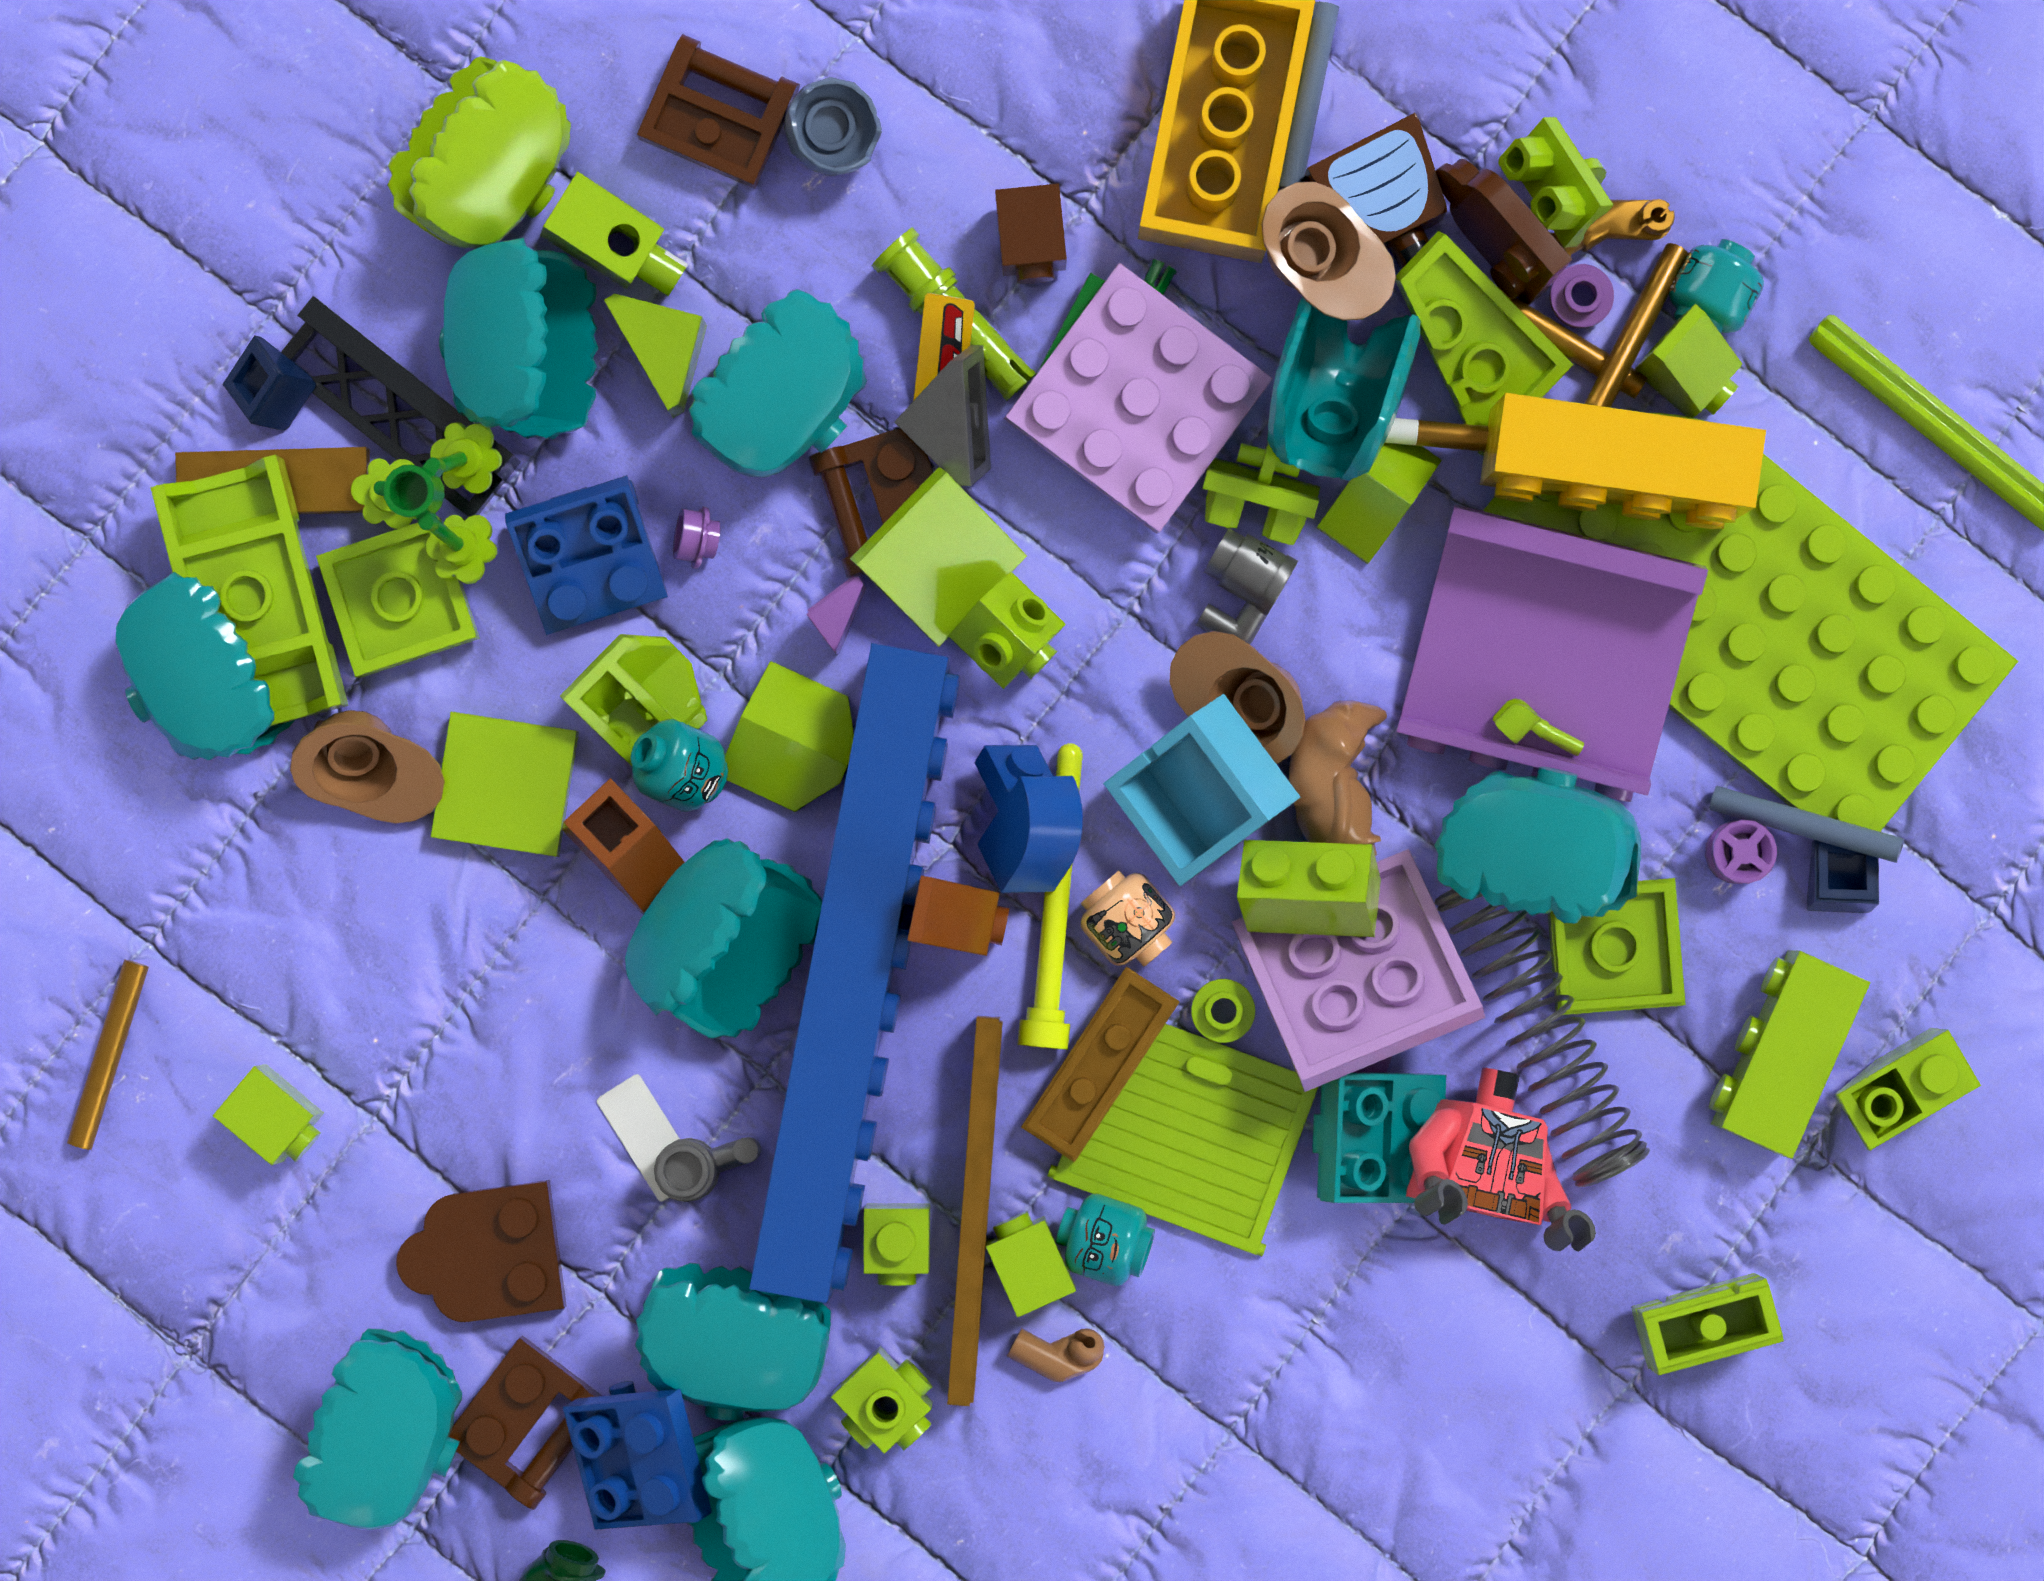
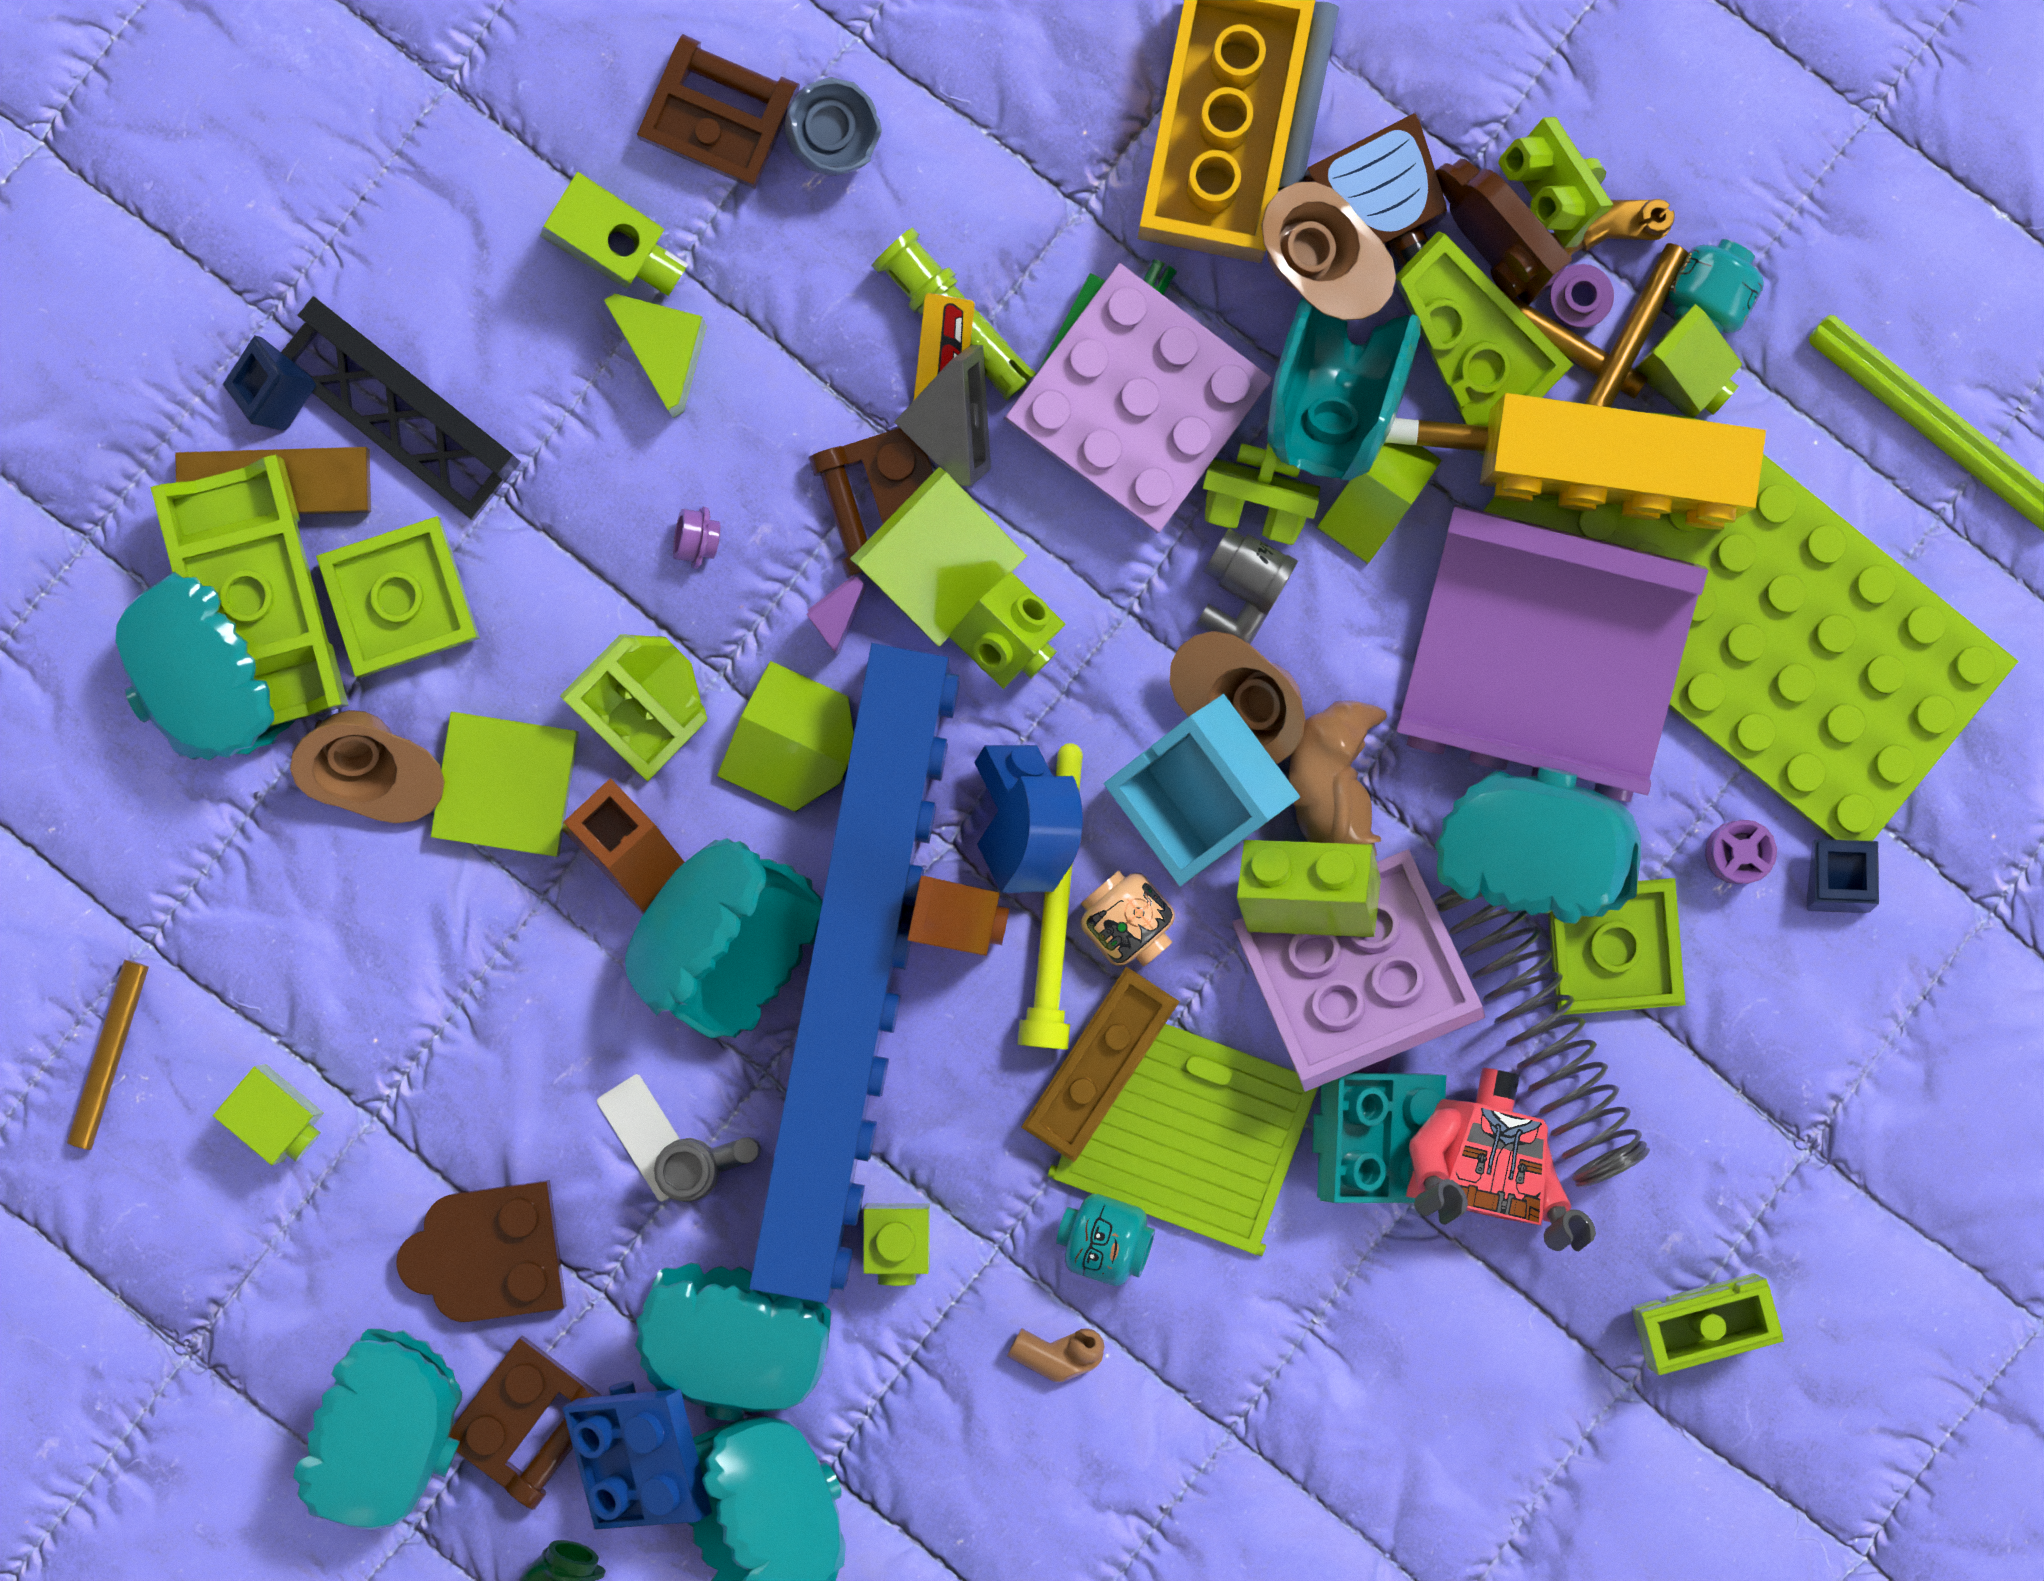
(414, 492): lime plant -> none
(482, 155): lime animal -> none
(520, 339): teal animal -> none
(586, 554): blue plate -> none
(679, 765): teal head -> none
(779, 388): teal animal -> none
(879, 1378): lime brick -> none
(975, 1211): pearl gold tile -> none
(1029, 1263): lime brick -> none
(1031, 232): reddish brown brick -> none
(1208, 995): lime plate -> none
(1518, 718): lime hand -> none
(1787, 1052): lime brick -> none
(1807, 824): sand blue piece -> none
(1906, 1086): lime slope -> none

